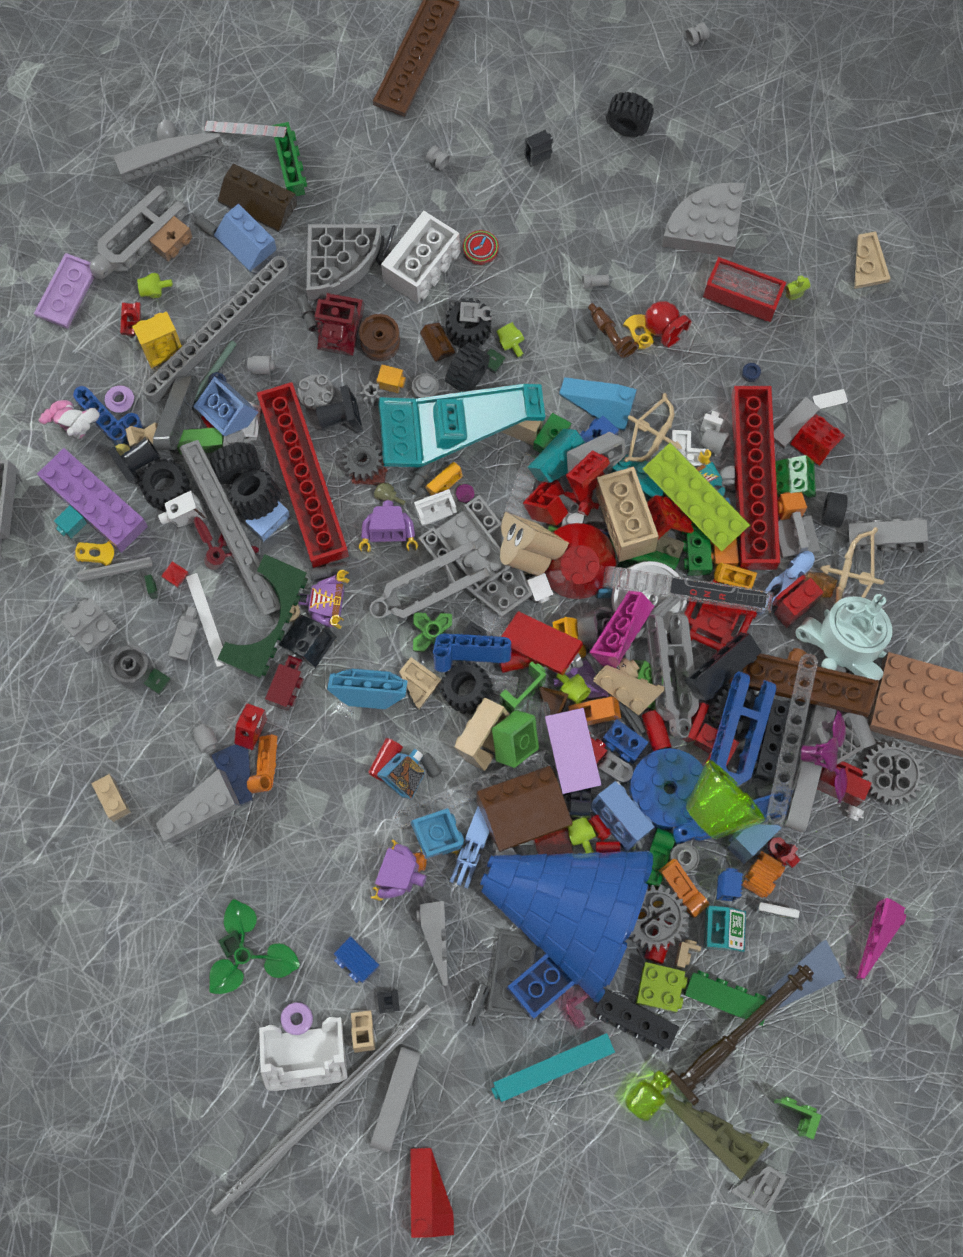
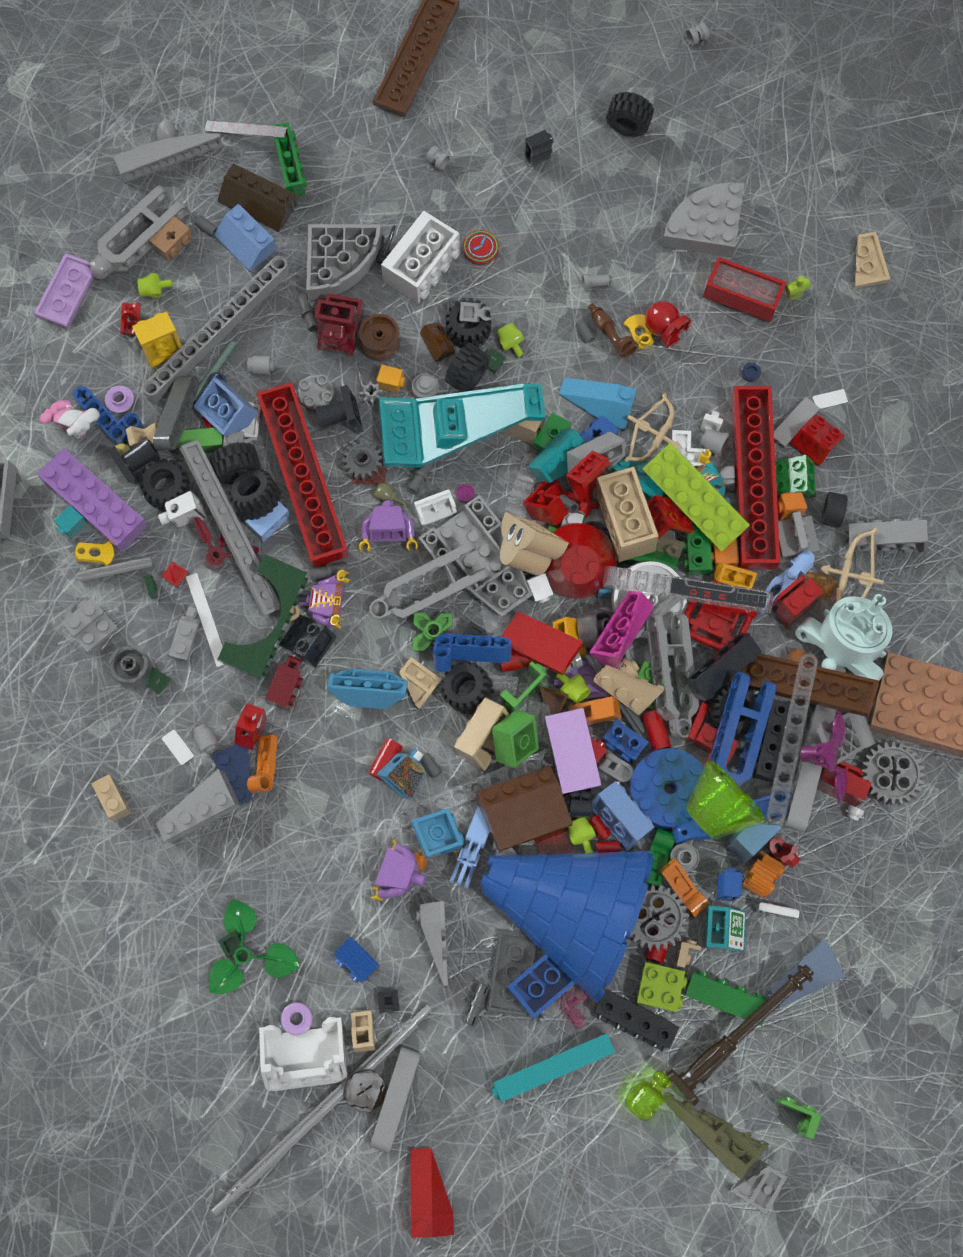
(177, 747): none -> white sticker
(364, 1090): none -> tile
(445, 479): light orange brick -> none
(885, 924): dark pink wedge -> none

